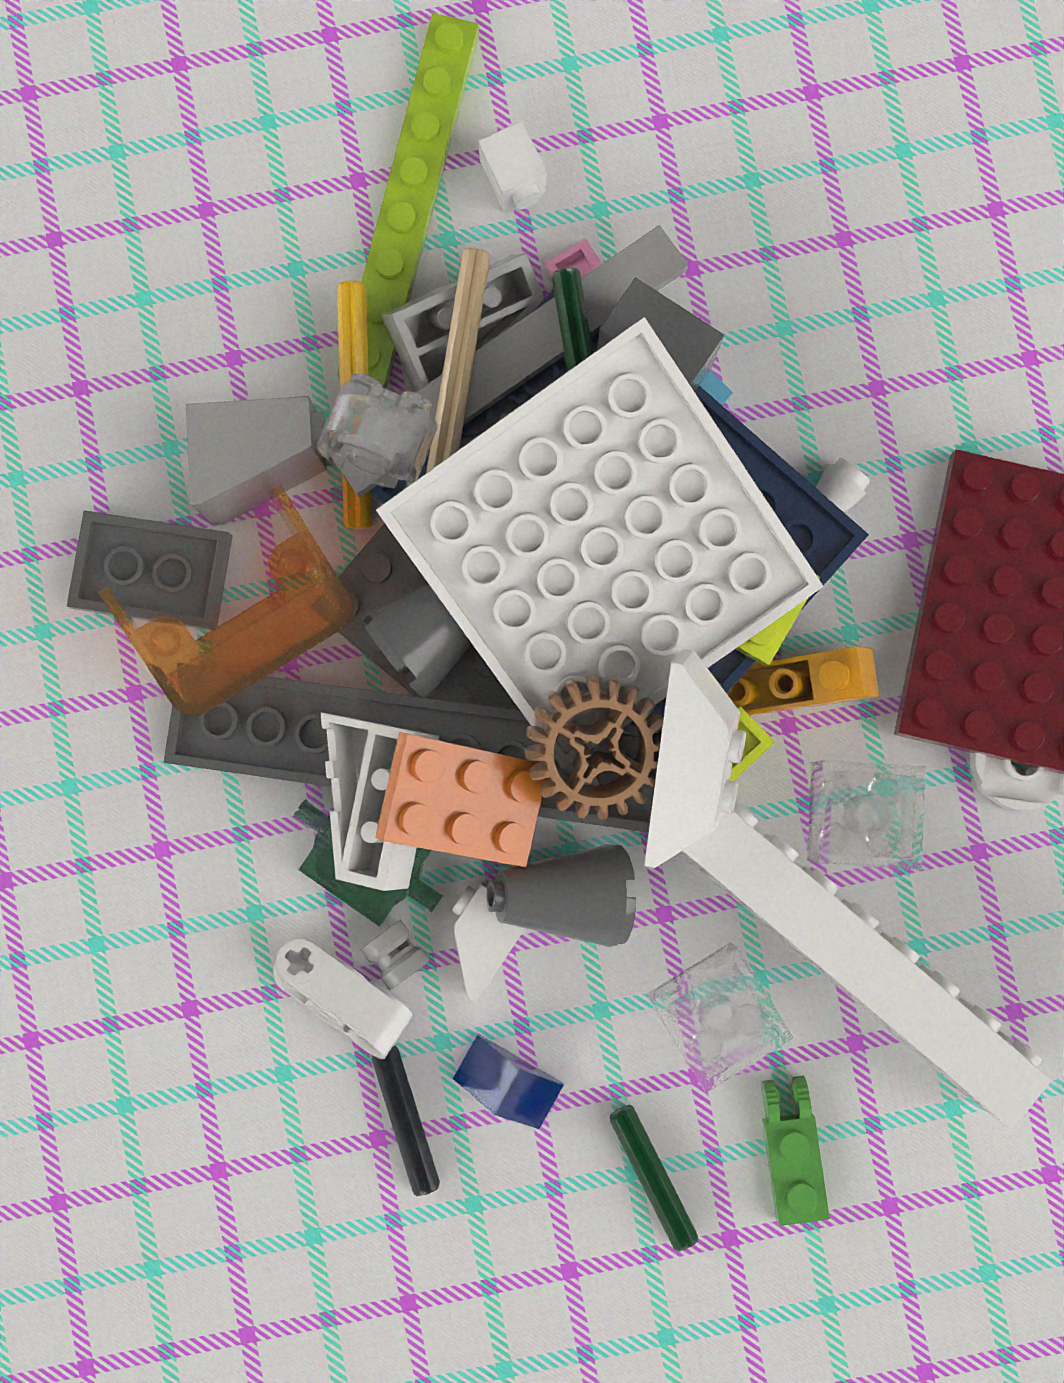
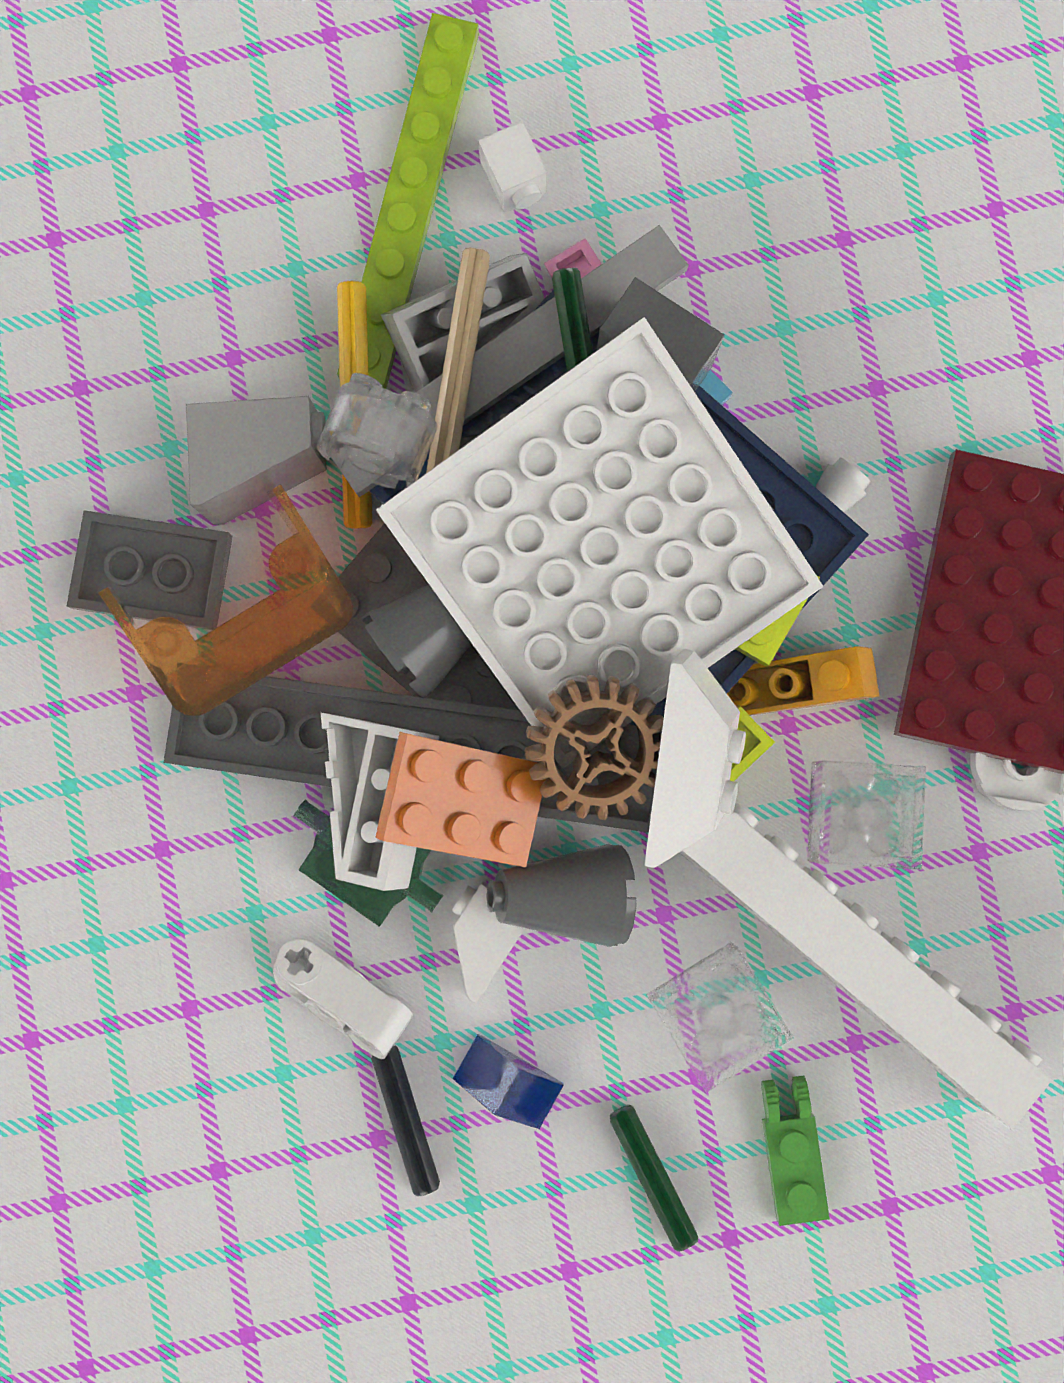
(403, 963): light grey wheel -> none

